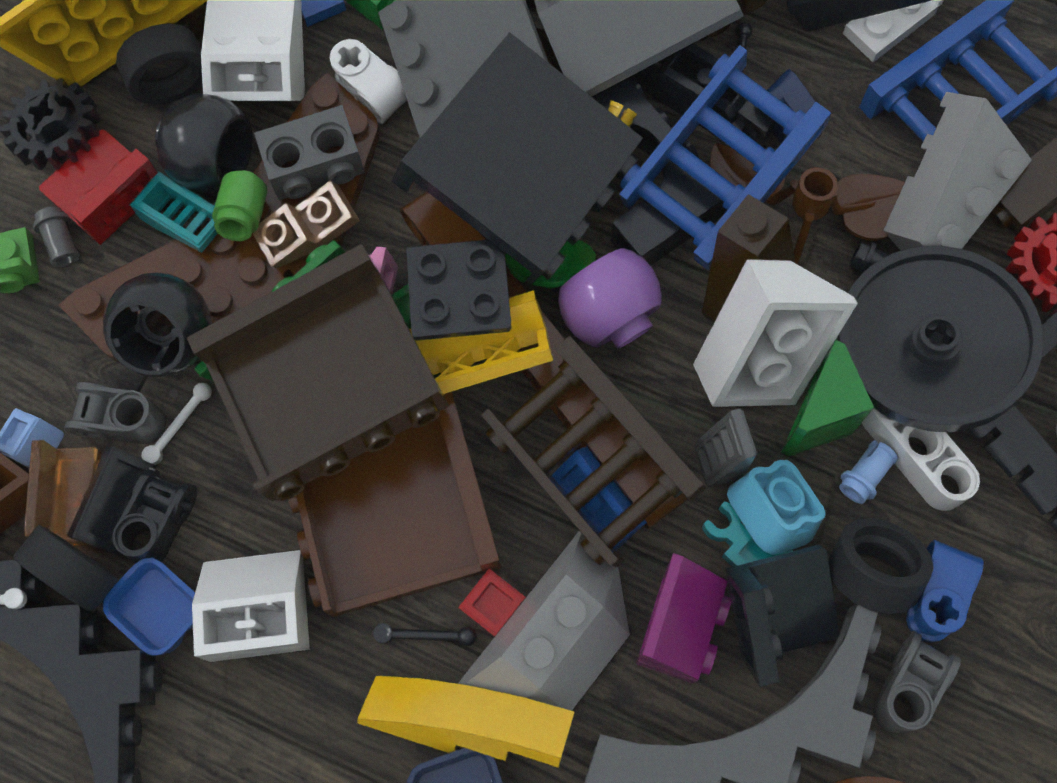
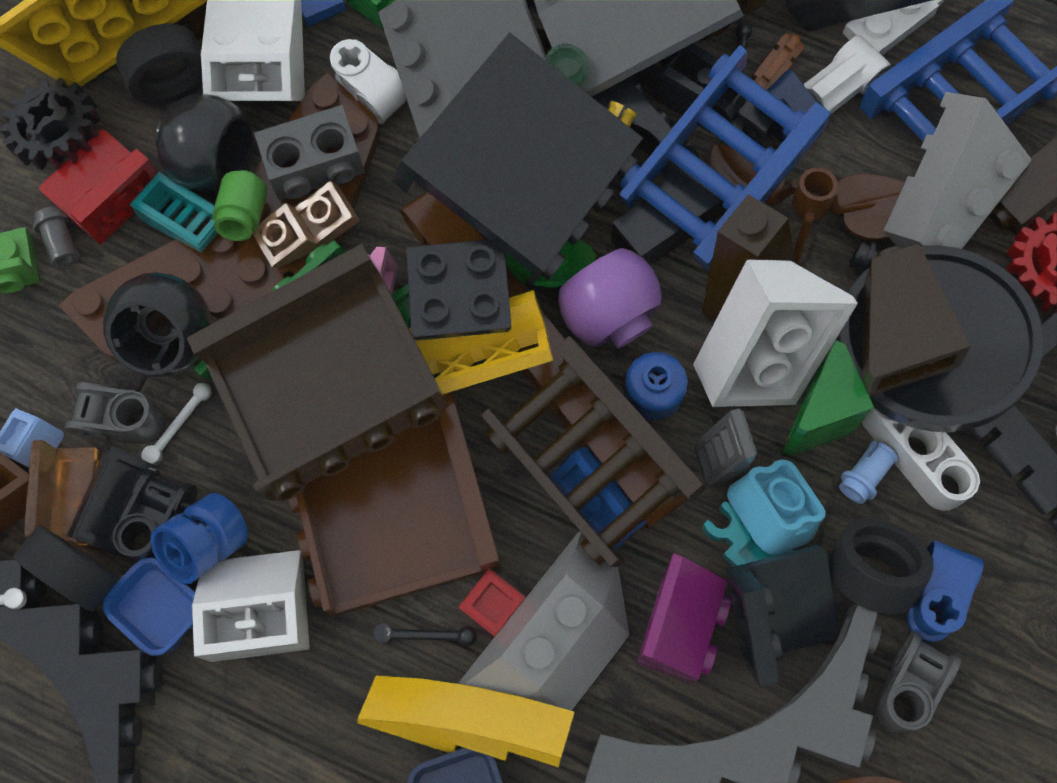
(199, 538): none -> blue wheel
(569, 61): none -> clear green plate
(666, 394): none -> blue head
(778, 60): none -> dark orange axle
(848, 74): none -> white piece
(907, 322): none -> dark brown slope

